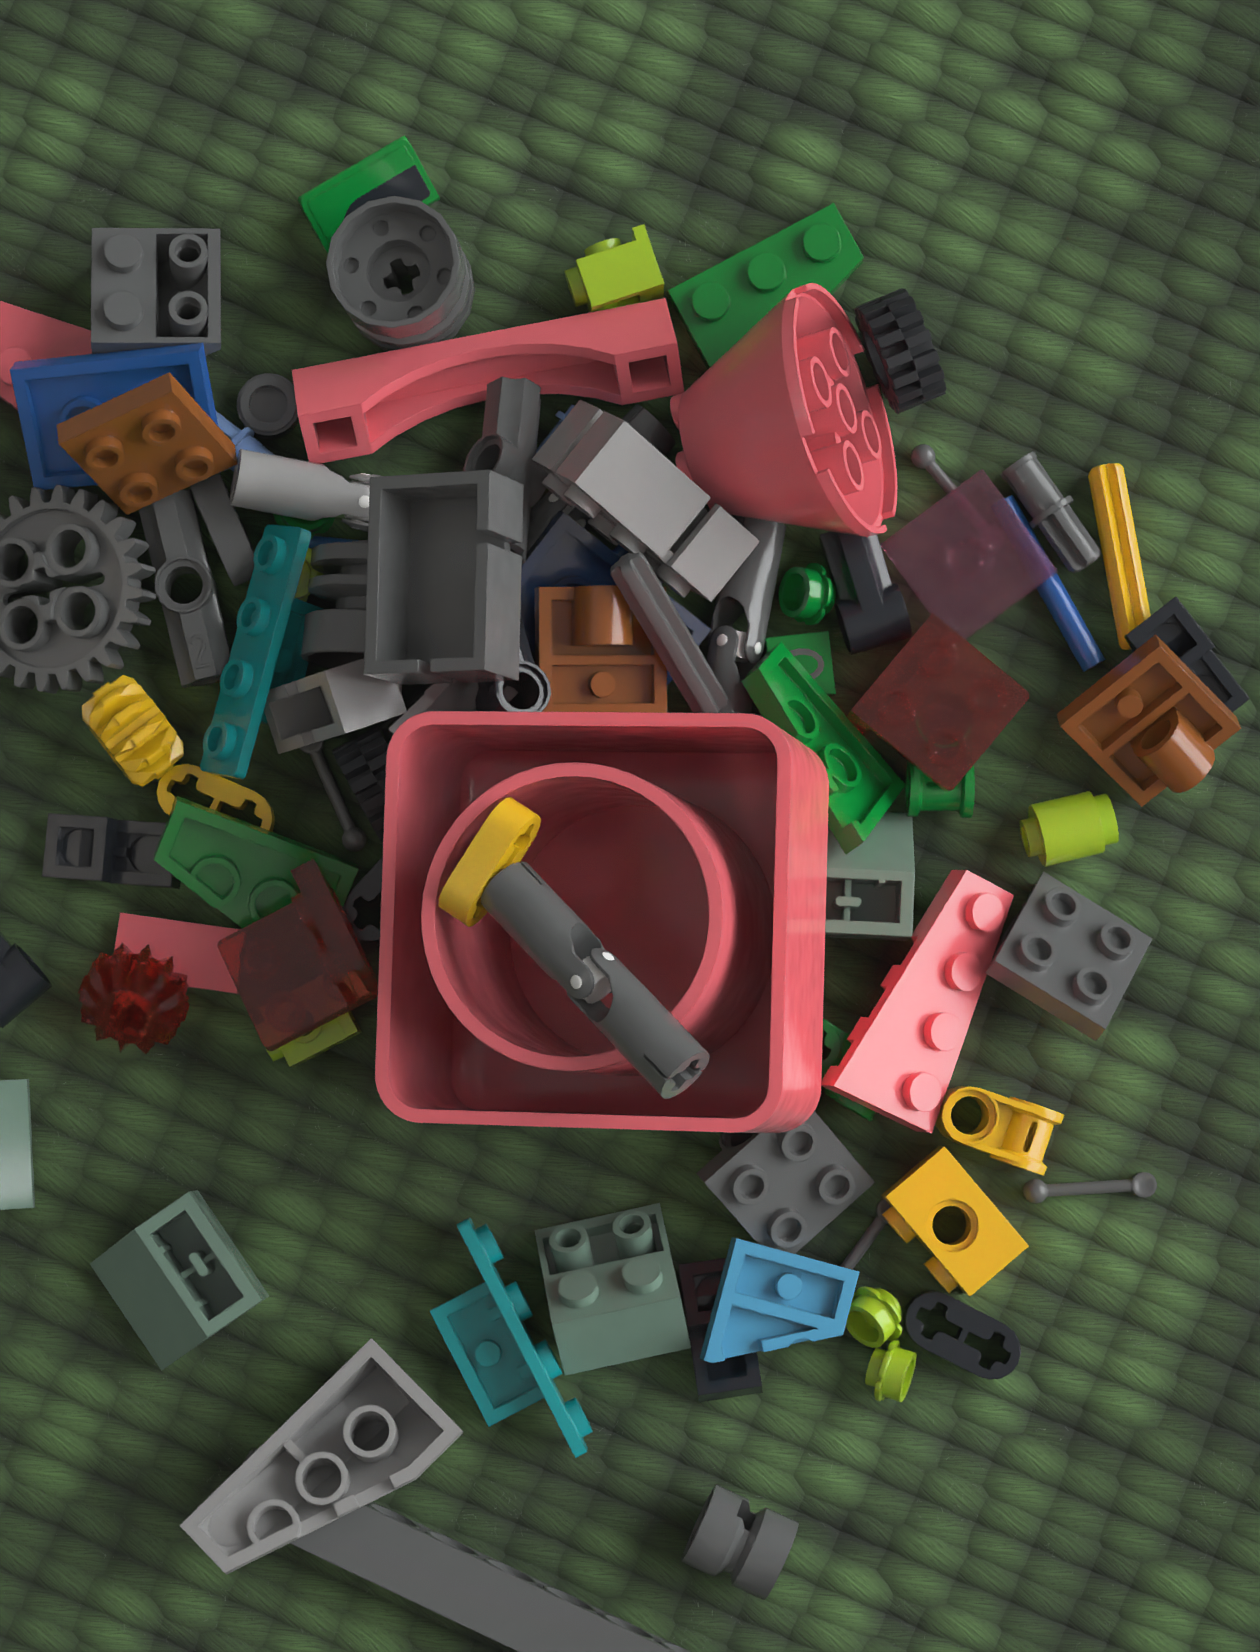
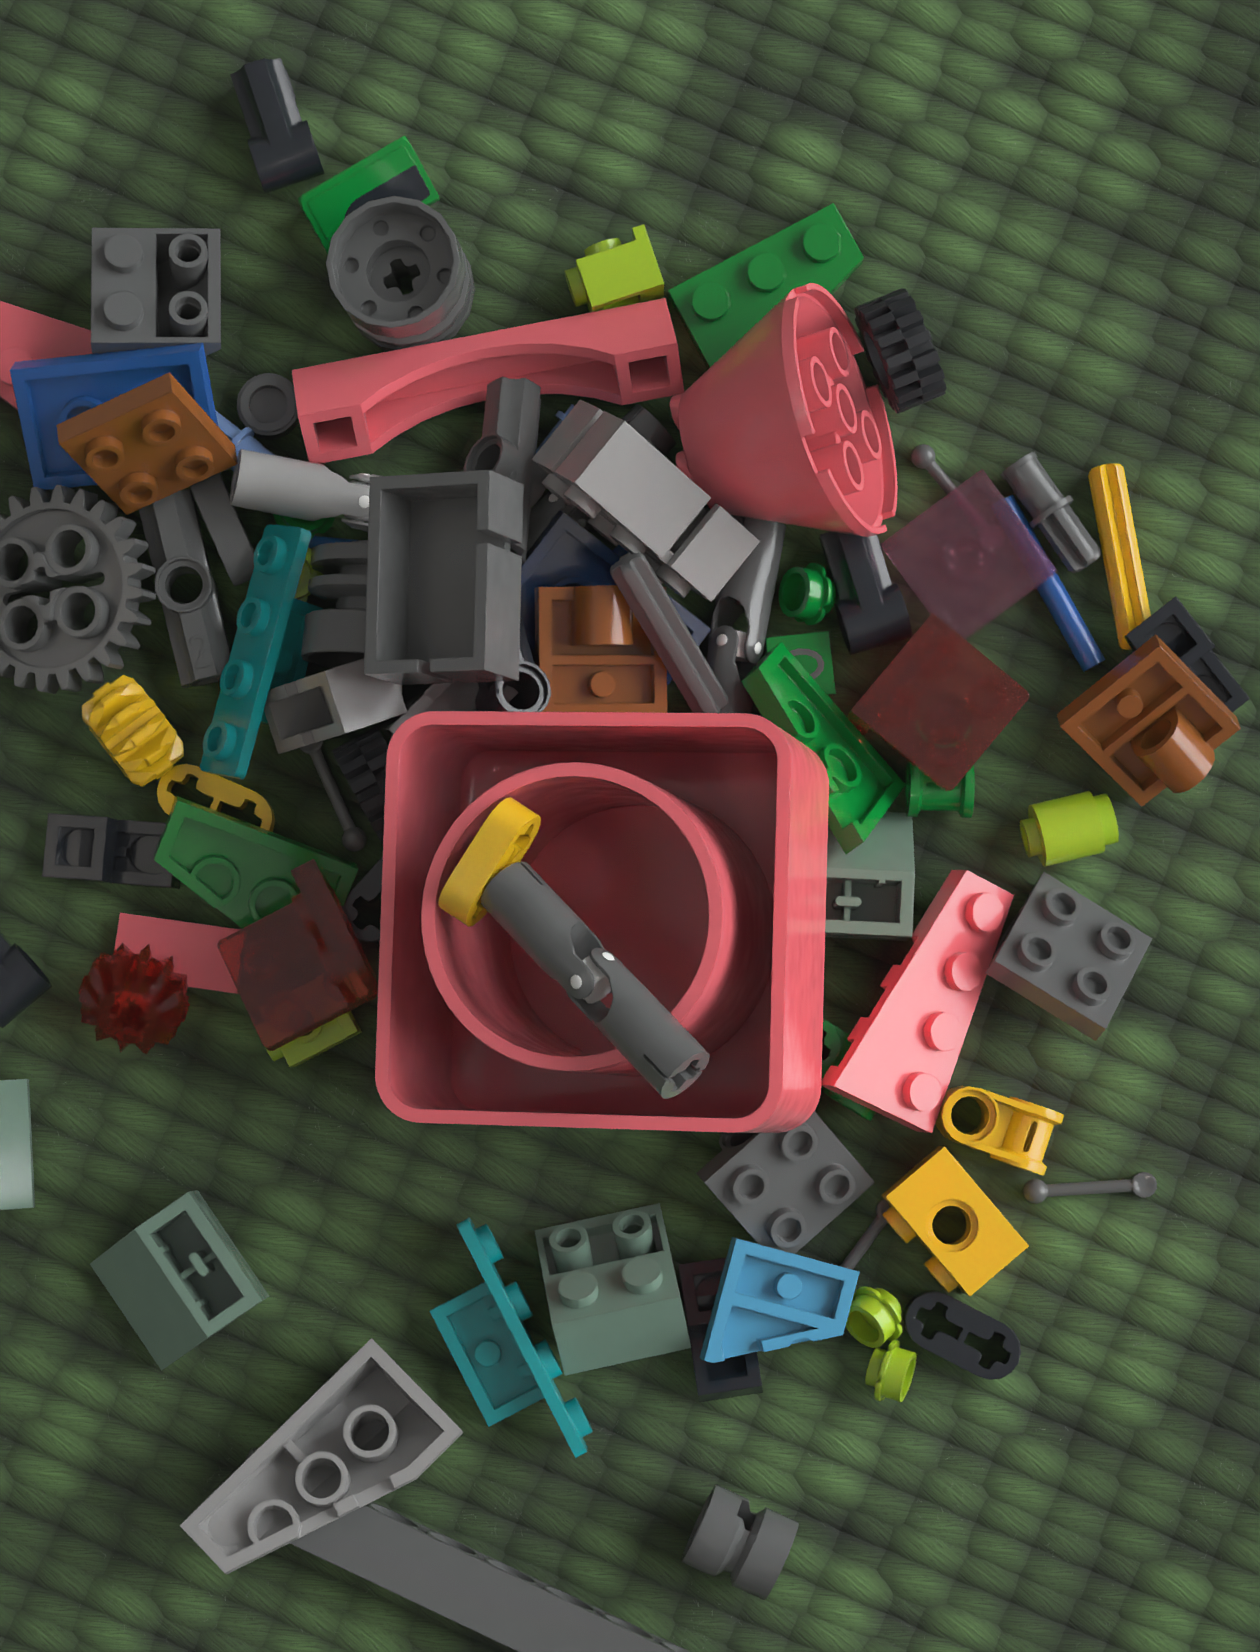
(279, 137): none -> black piece

